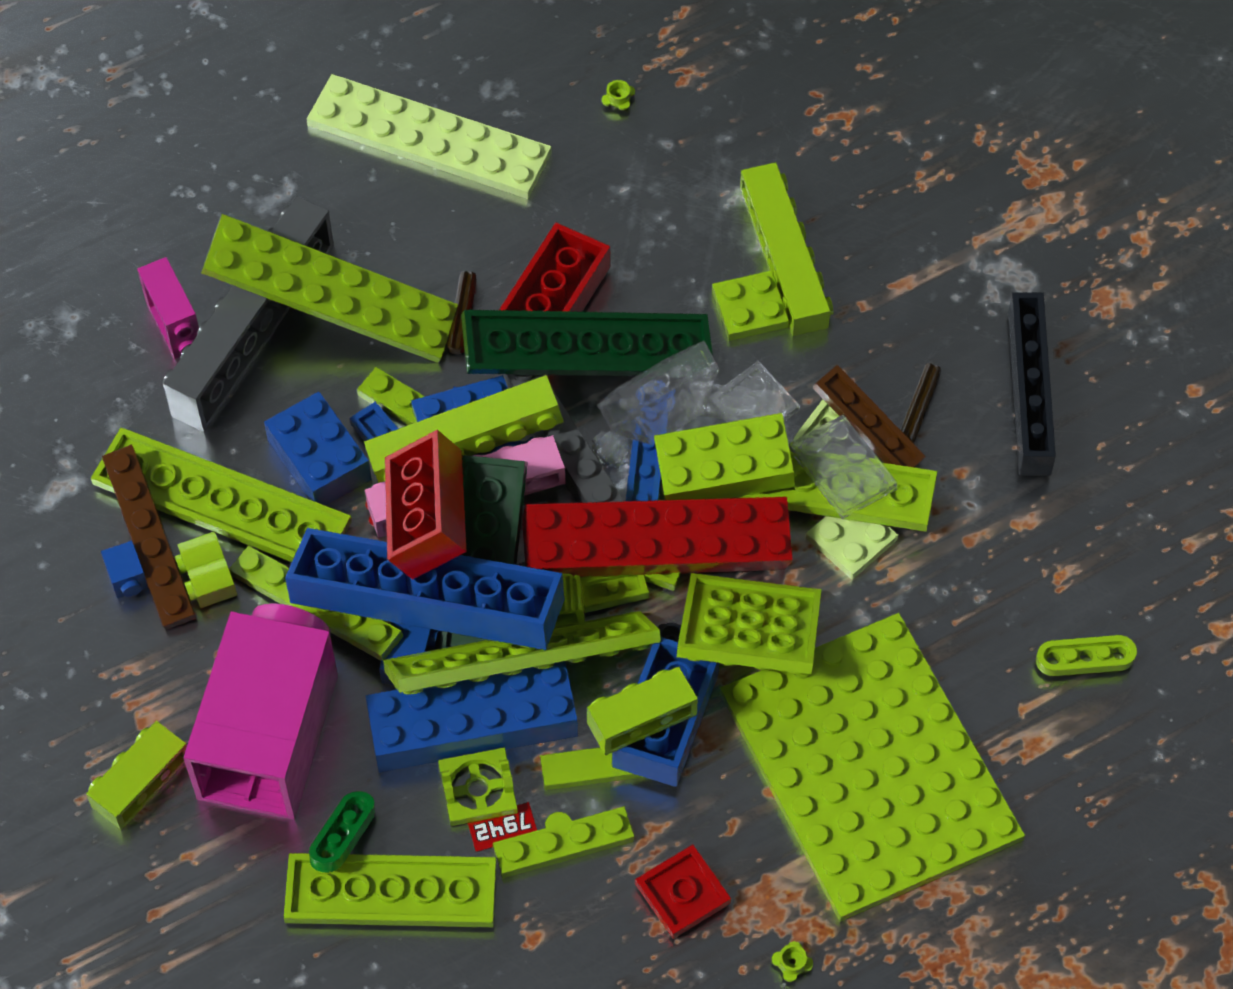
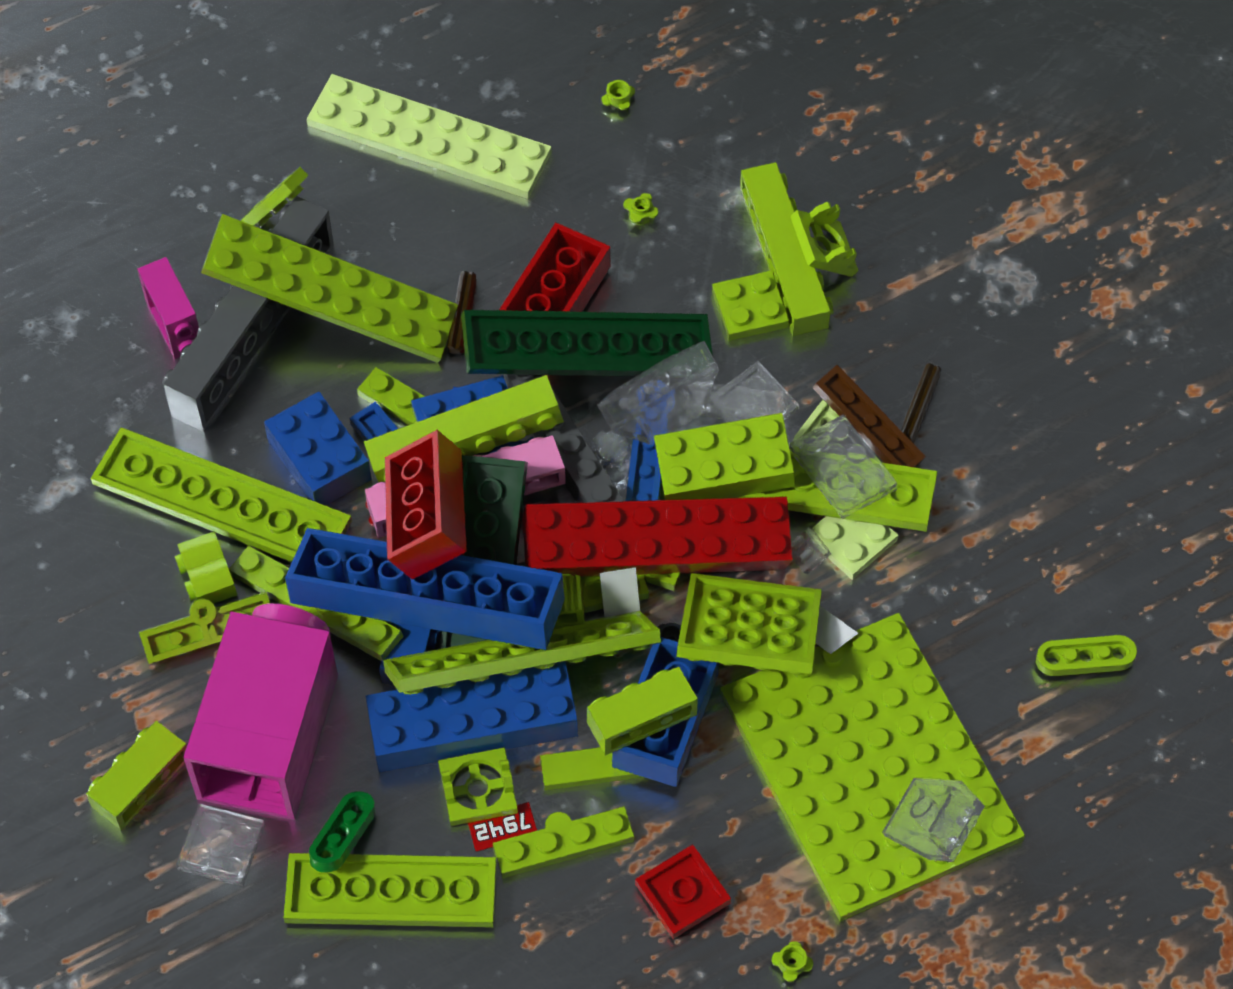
(124, 569): blue brick -> none
(149, 537): reddish brown plate -> none
(199, 629): none -> lime hinge
(220, 845): none -> clear plate
(276, 199): none -> lime plate
(619, 592): none -> white sticker
(641, 216): none -> lime plate
(809, 550): none -> clear tile
(832, 632): none -> white sticker
(839, 256): none -> lime piece
(934, 818): none -> clear slope
(1031, 384): black brick -> none

